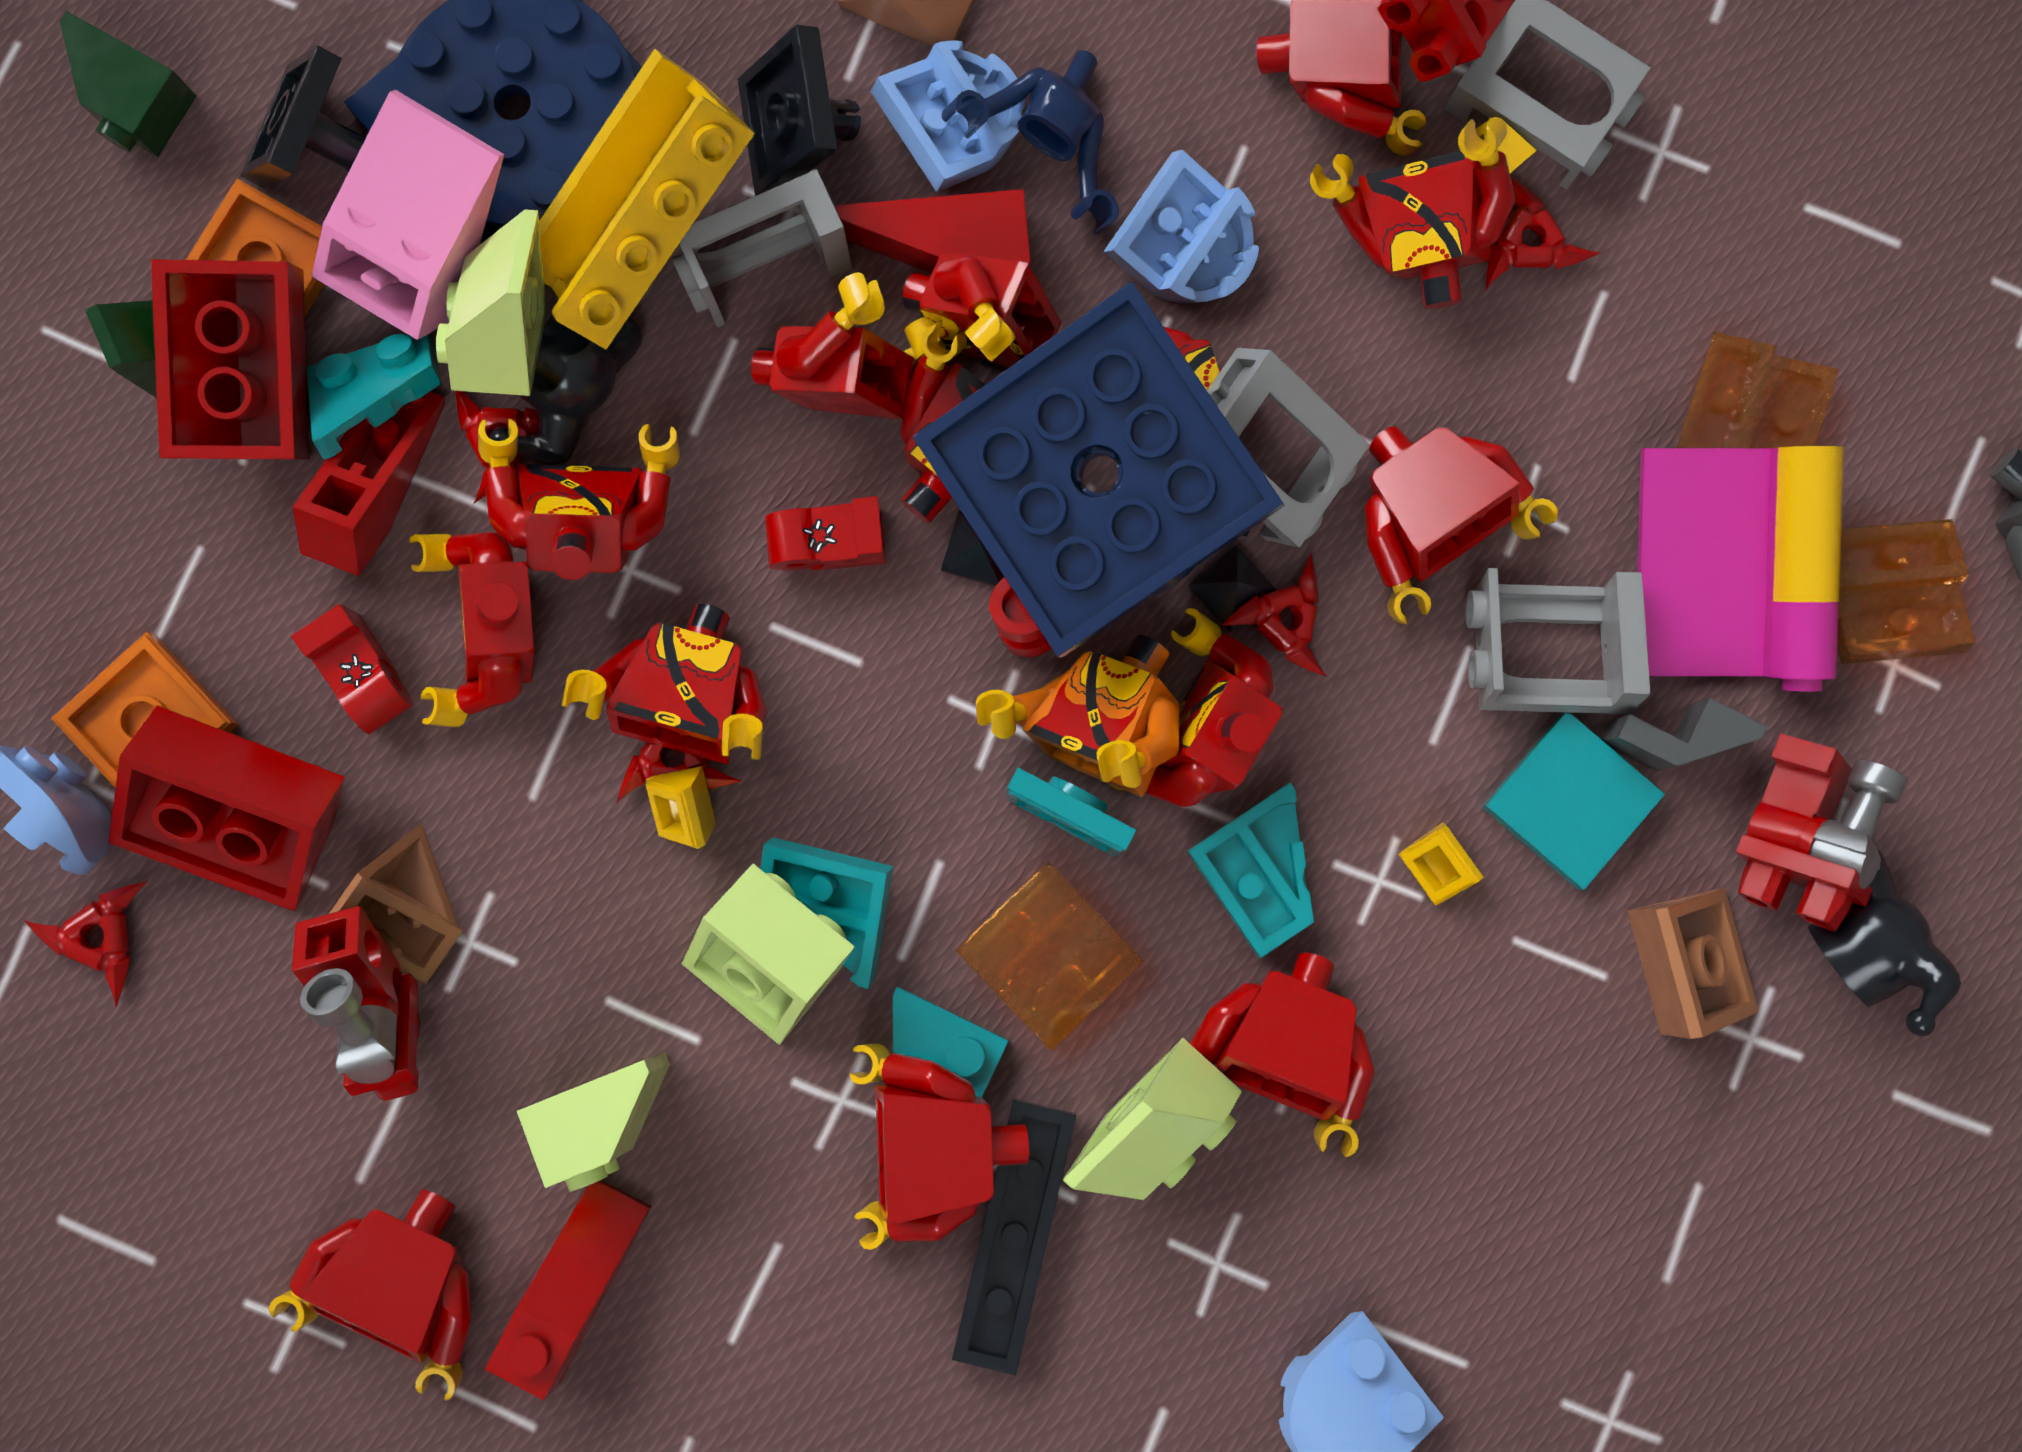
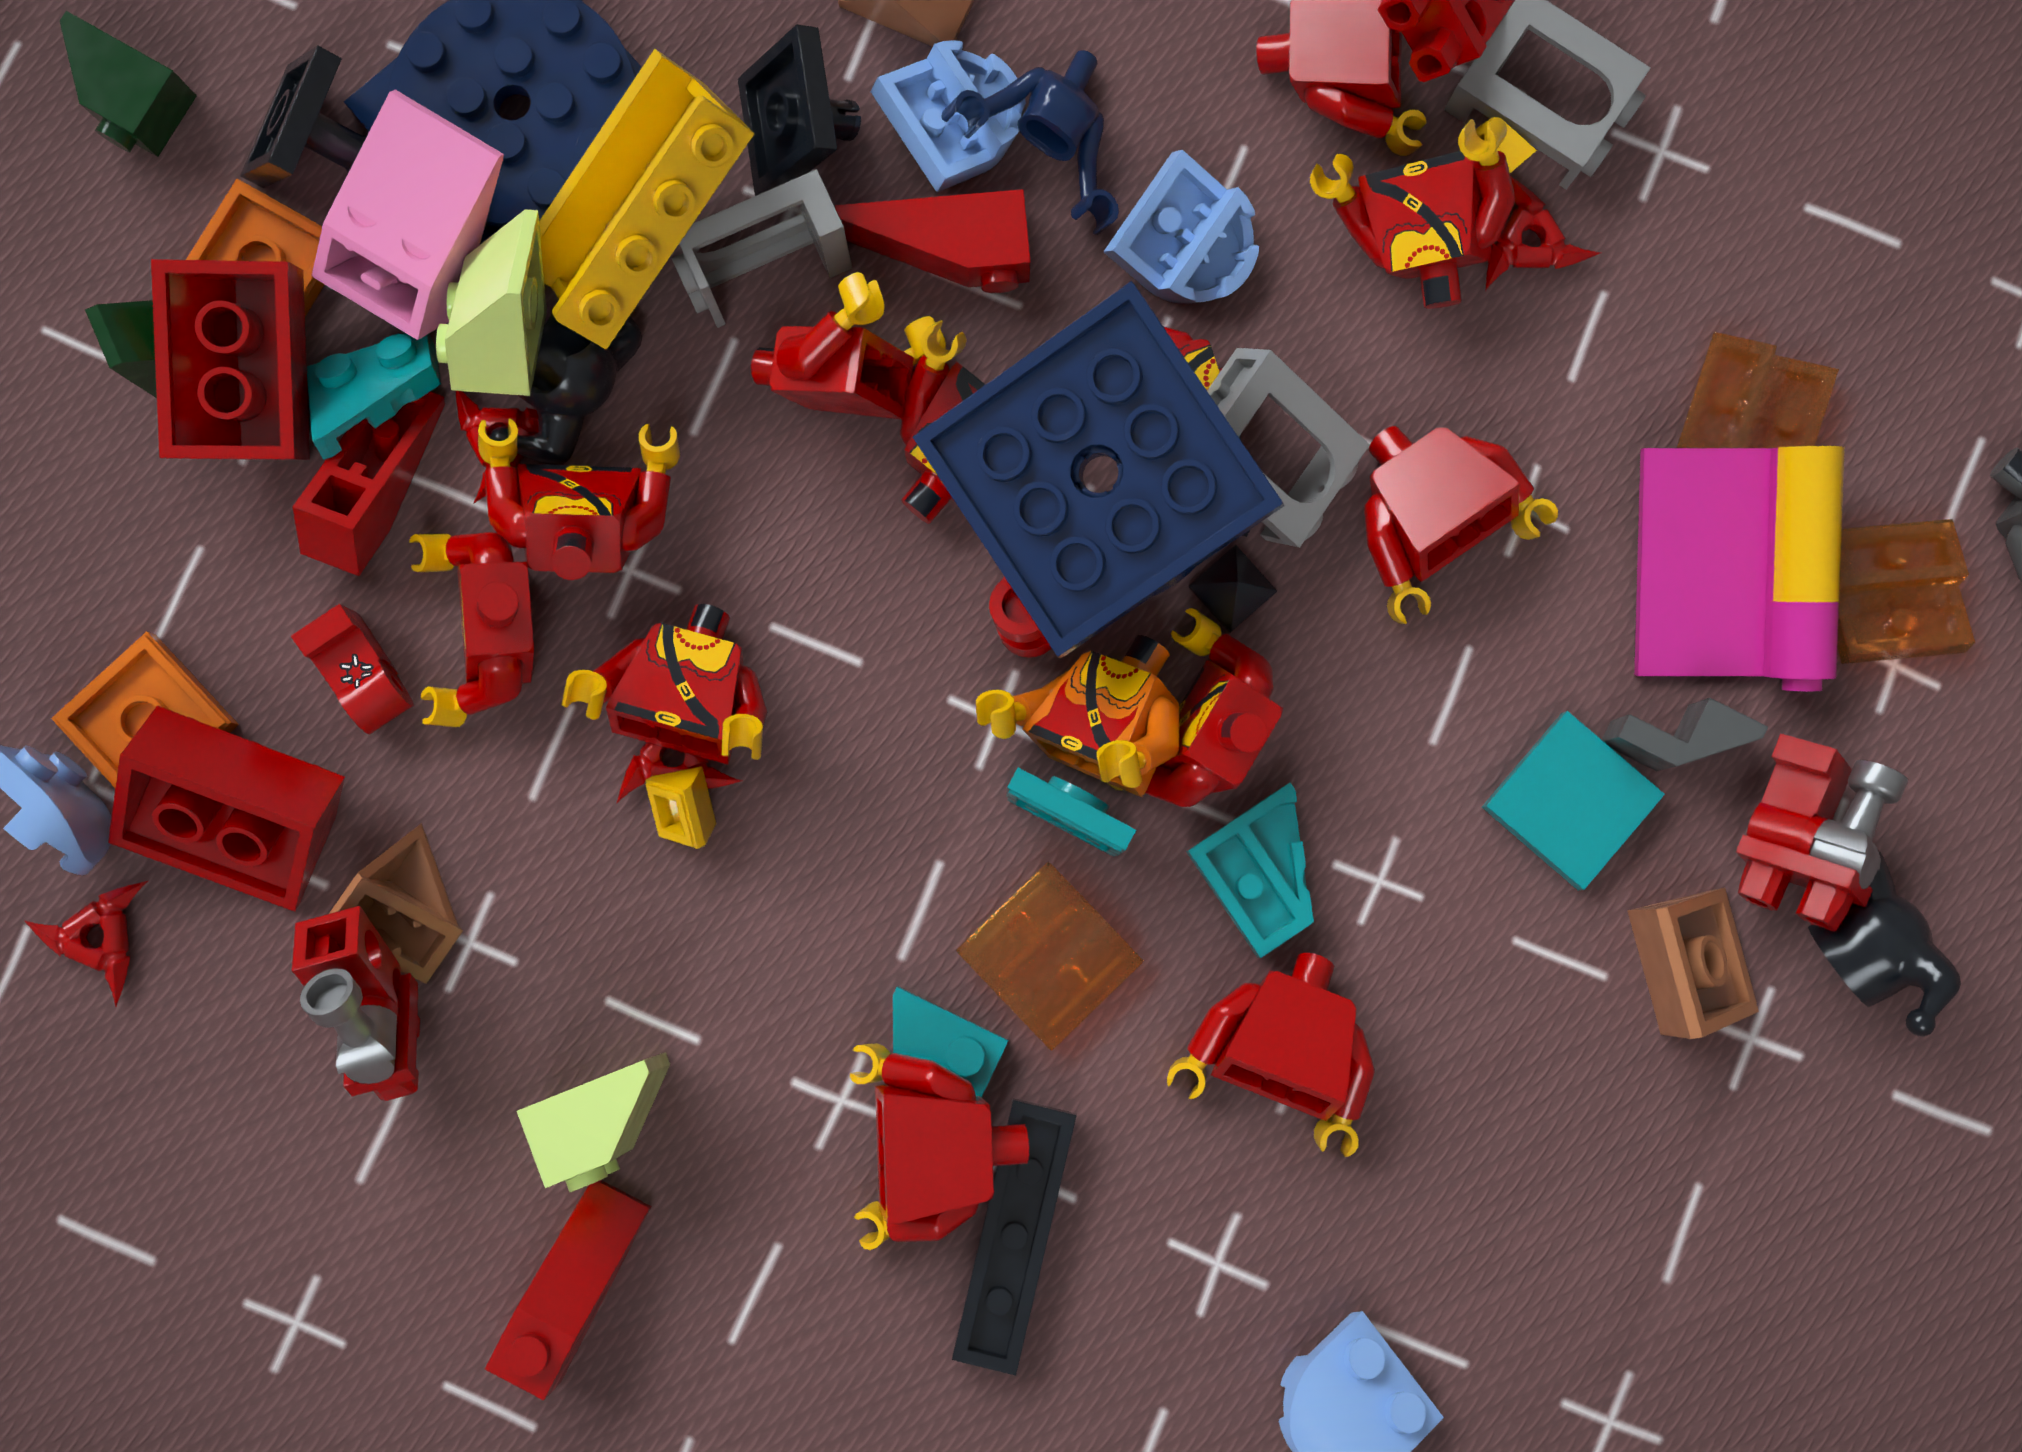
(390, 1286): red torso -> none
(766, 952): yellowish green slope -> none
(826, 536): red leg -> none
(842, 888): teal wing -> none
(968, 556): black slope -> none
(989, 301): red torso -> none
(1157, 1127): yellowish green slope -> none
(1265, 613): red piece -> none
(1440, 864): yellow slope -> none
(1623, 644): light grey panel -> none

